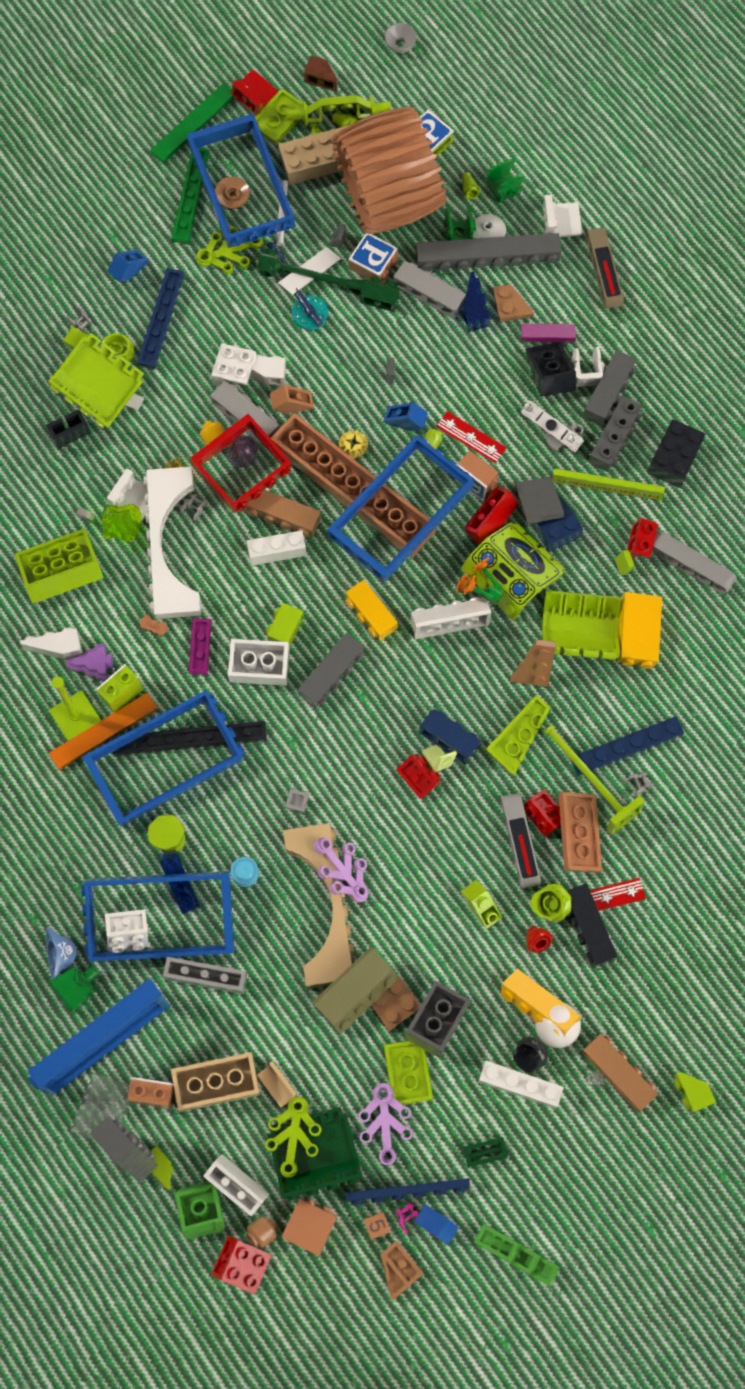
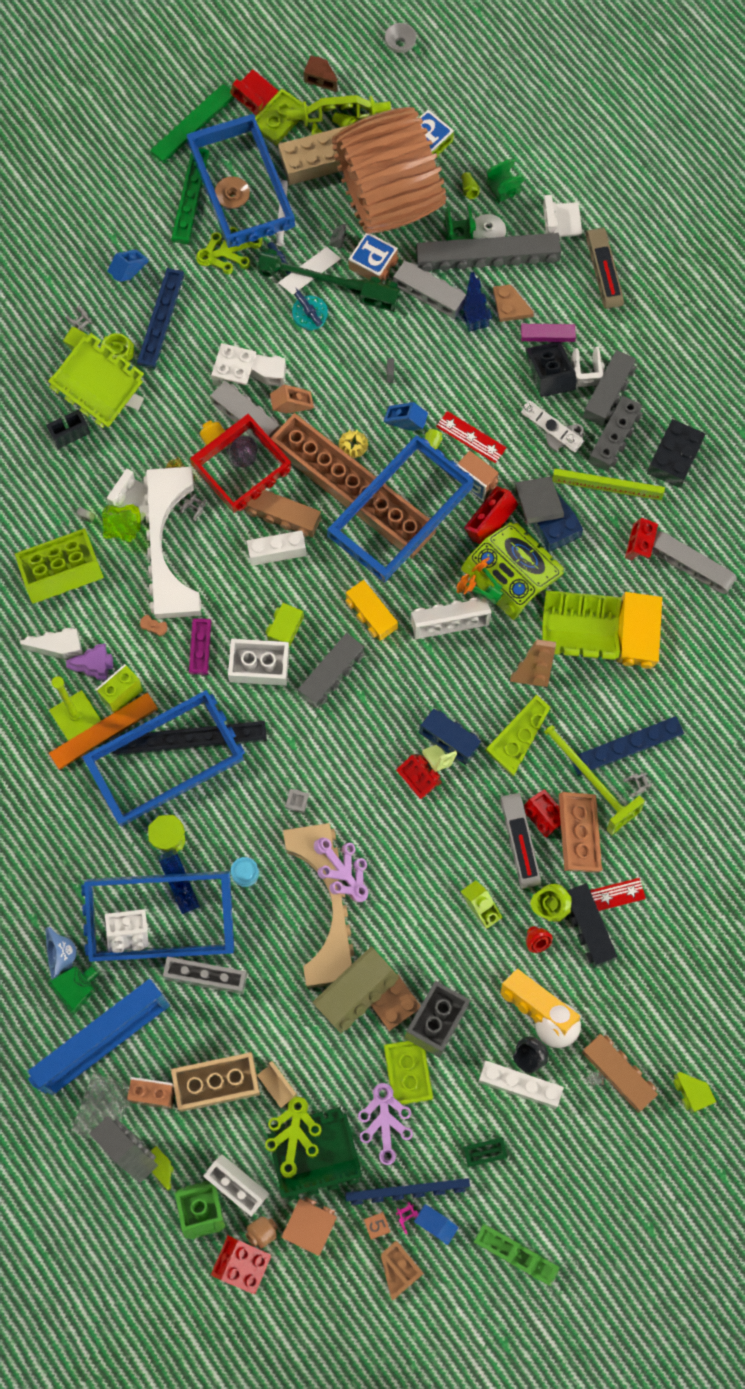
(624, 562): lime tile -> none

